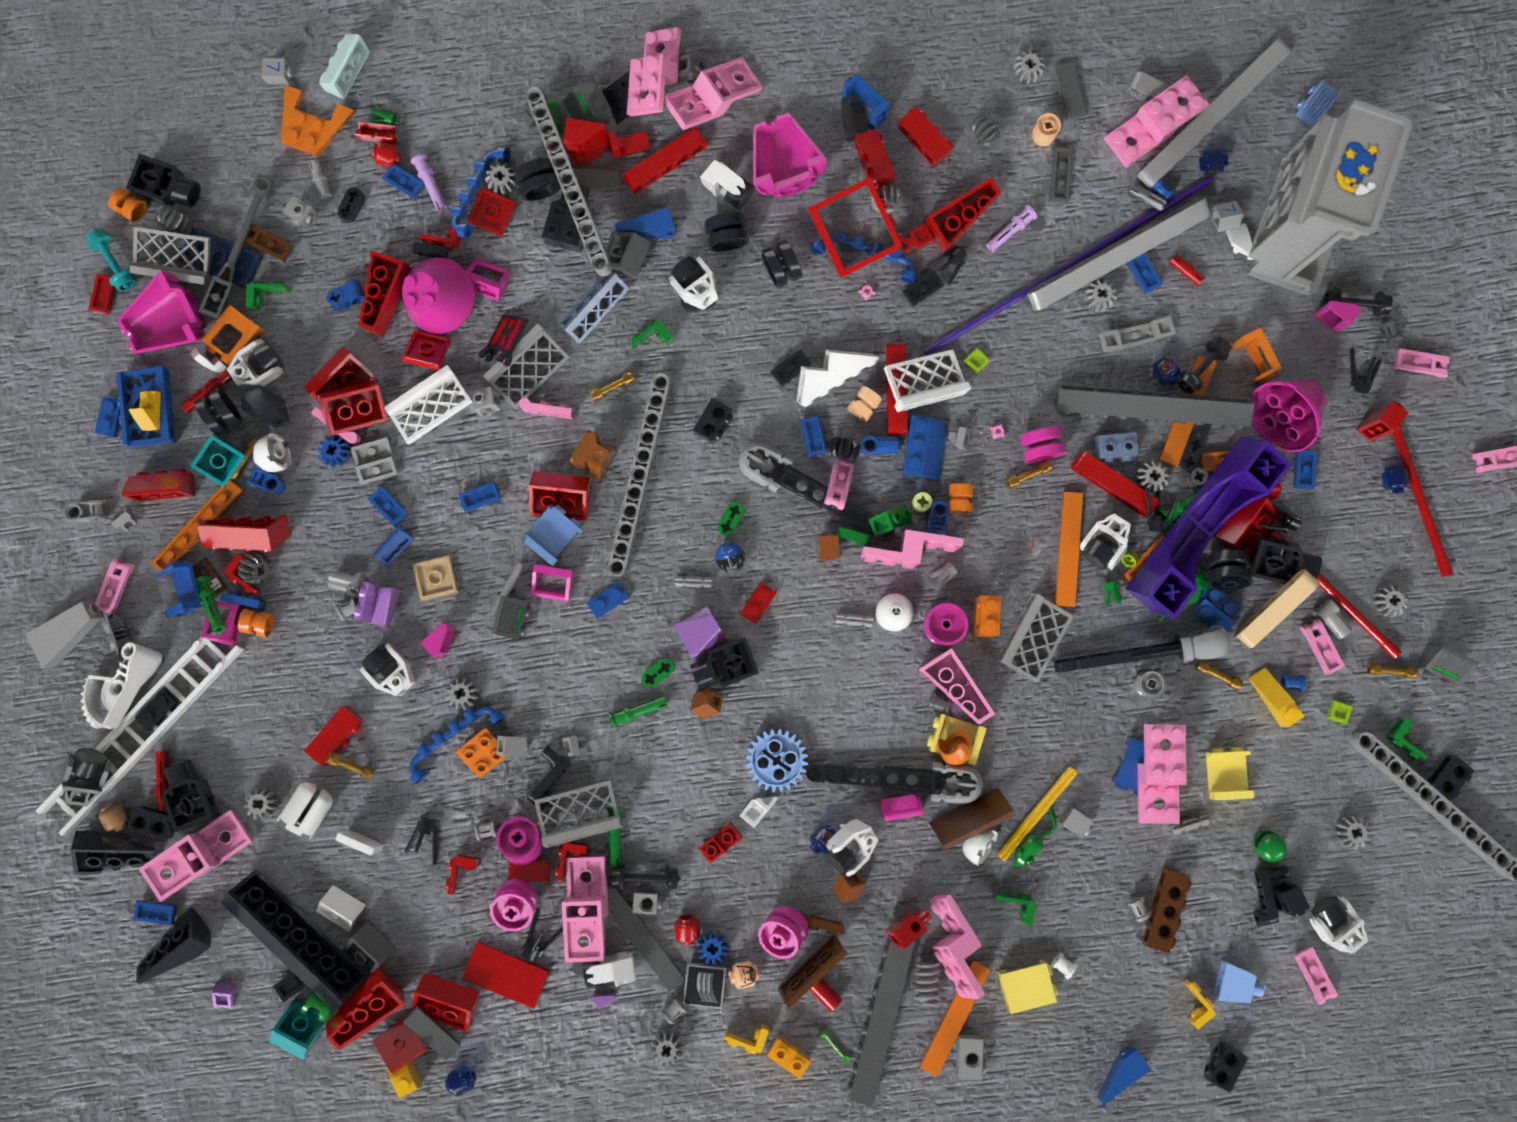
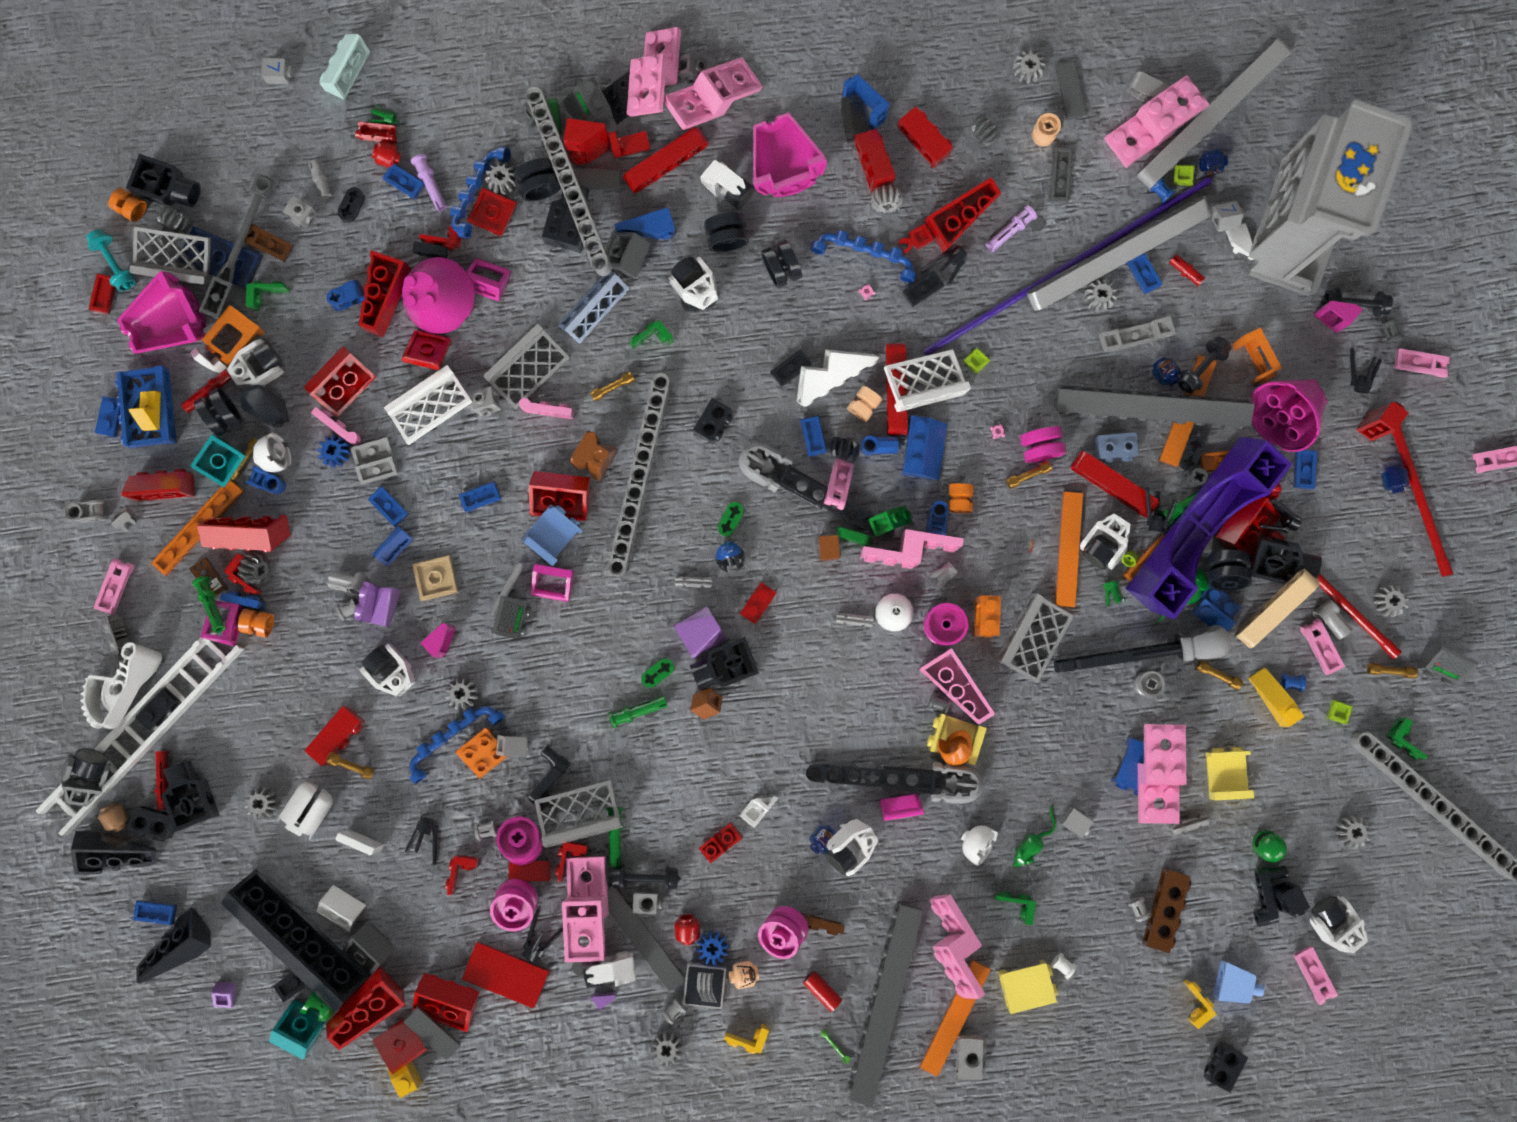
(62, 633): light grey slope -> none
(185, 588): blue panel -> none
(196, 855): bright pink bracket -> none
(306, 130): orange wing -> none
(352, 407): red slope -> none
(460, 1081): clear blue head -> none
(504, 339): black flag -> none
(571, 746): light grey tile -> none
(608, 600): blue plate -> none
(787, 745): light blue gear -> none
(788, 1056): light orange brick -> none
(812, 971): reddish brown tile -> none
(848, 887): dark orange panel -> none
(881, 204): red window -> none
(901, 931): red torso -> none
(919, 504): yellowish green wheel -> none
(927, 981): light grey piece -> none
(960, 438): light grey tile -> none
(972, 819): reddish brown tile -> none
(1037, 813): yellow axle -> none
(1124, 1072): blue slope -> none
(1148, 197): flat silver axle -> none
(1155, 470): light grey gear -> none
(1184, 175): none -> lime tile
(1317, 103): medium blue brick -> none
(1445, 773): black brick -> none

